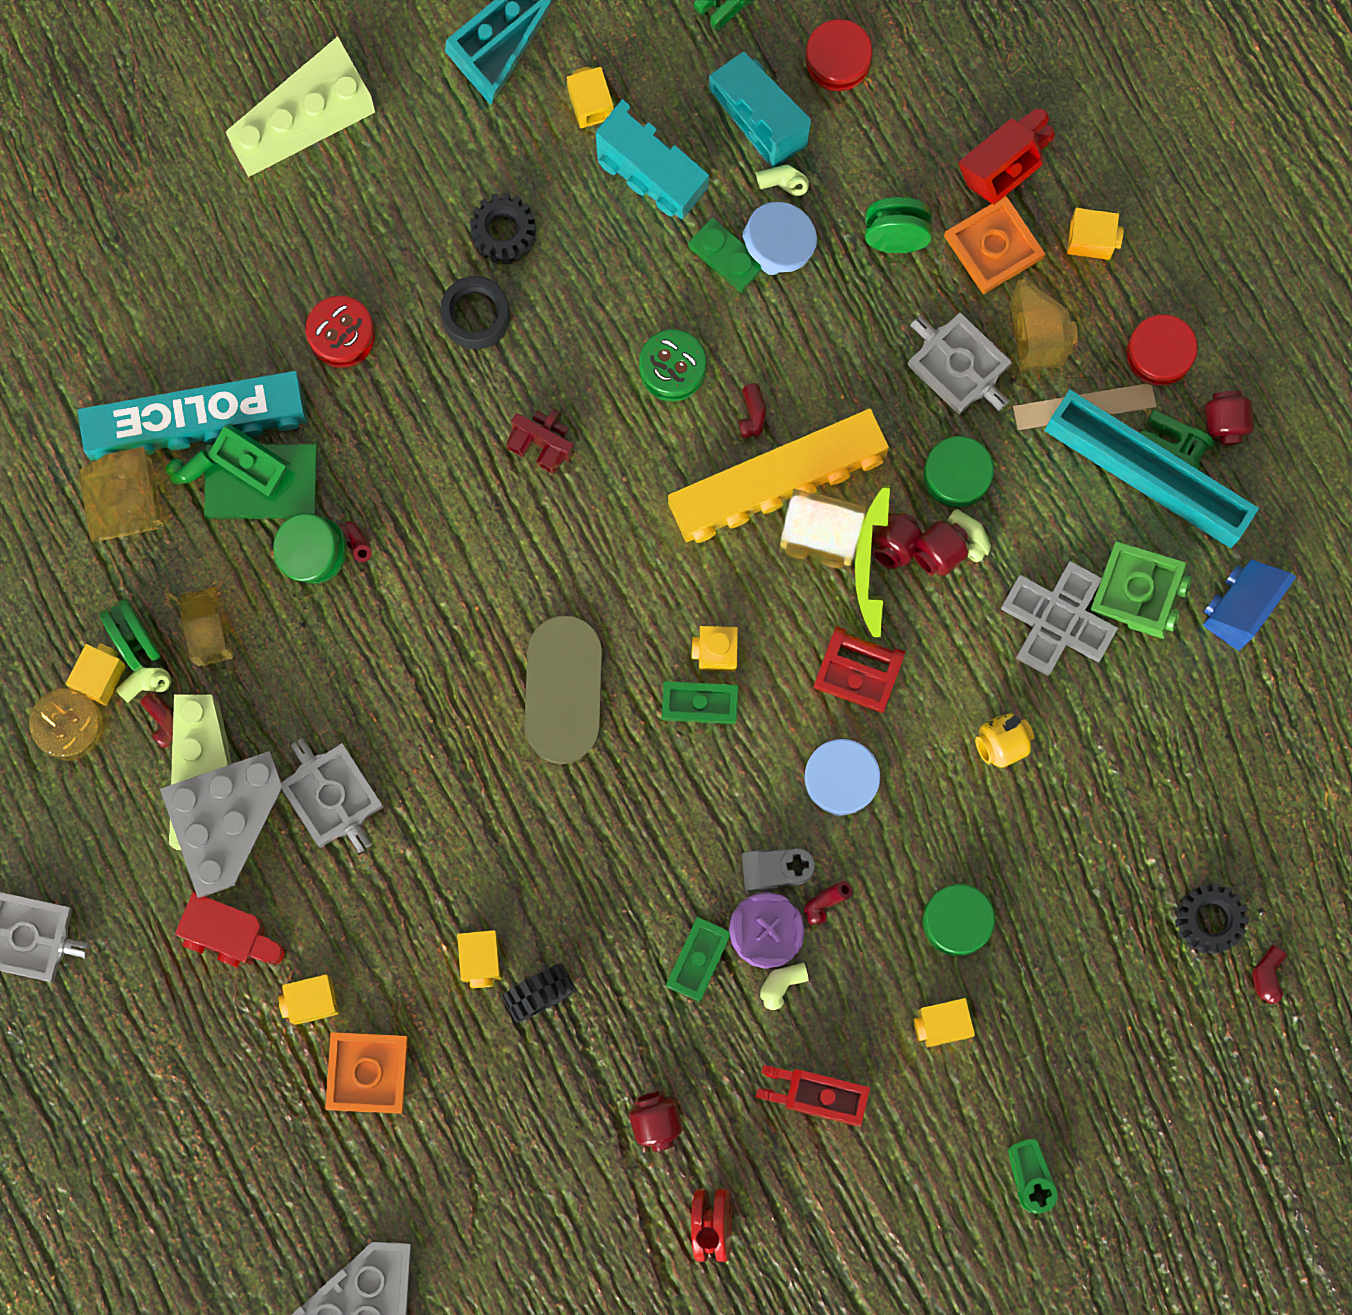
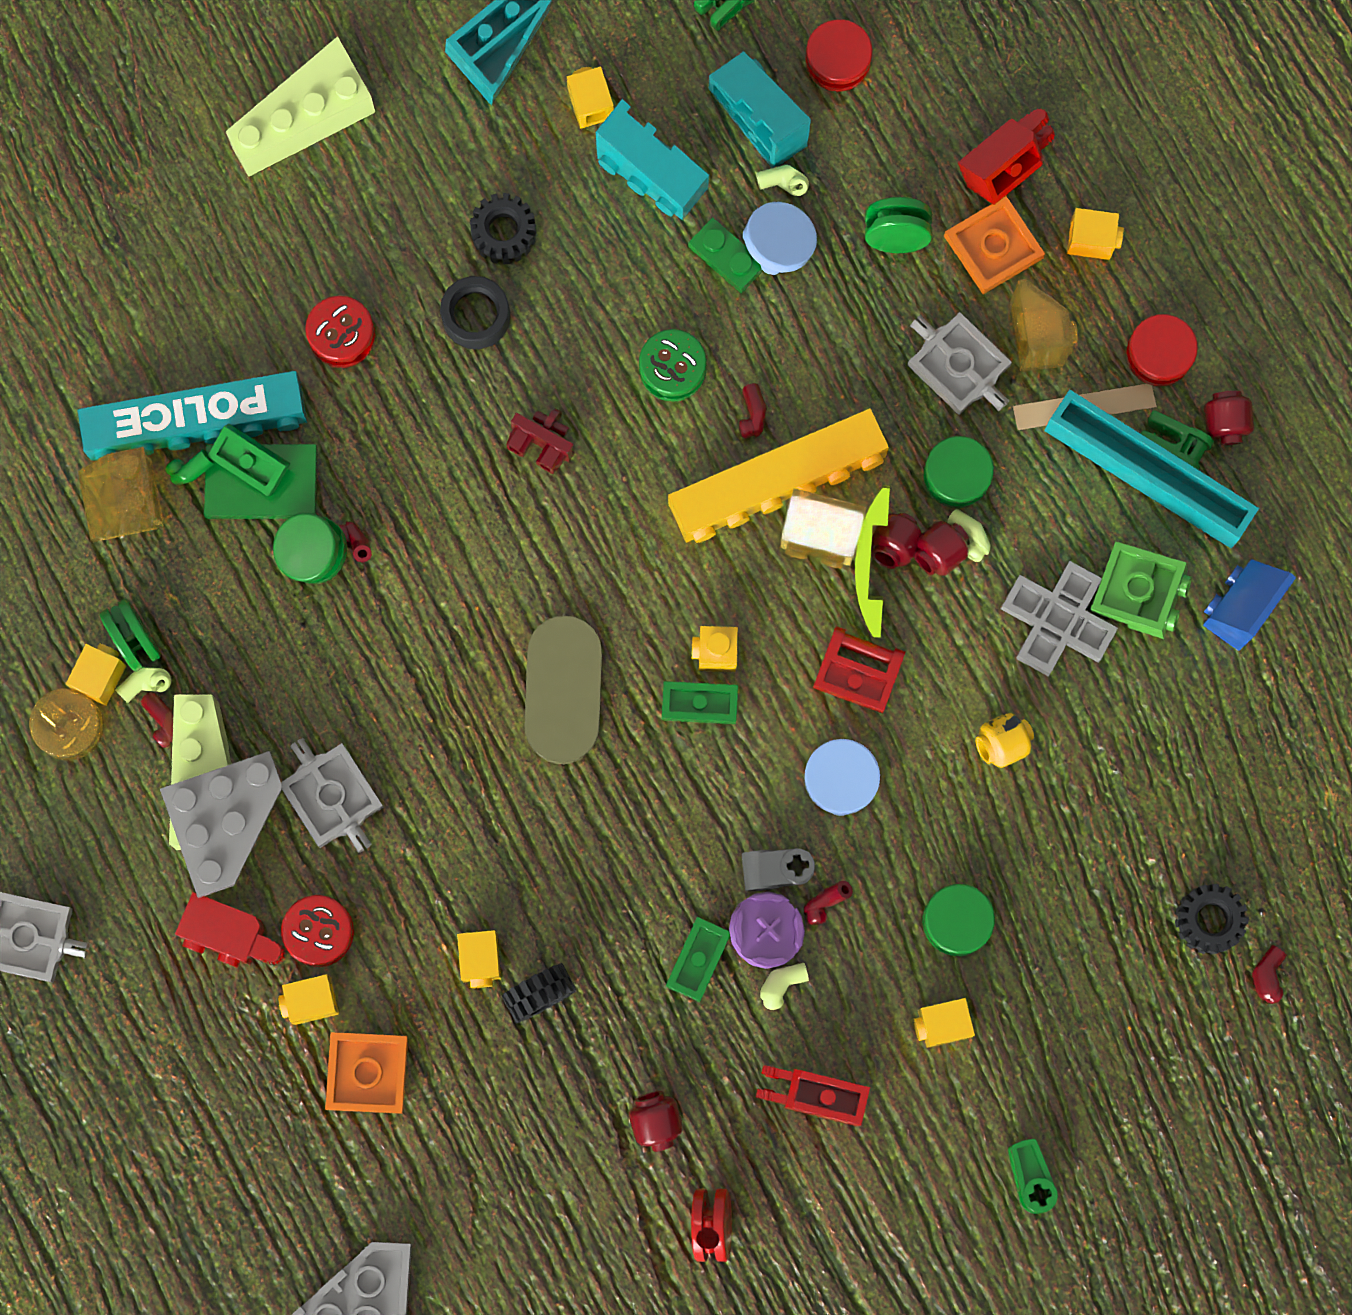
(205, 627): clear yellow slope -> none
(317, 931): none -> red head

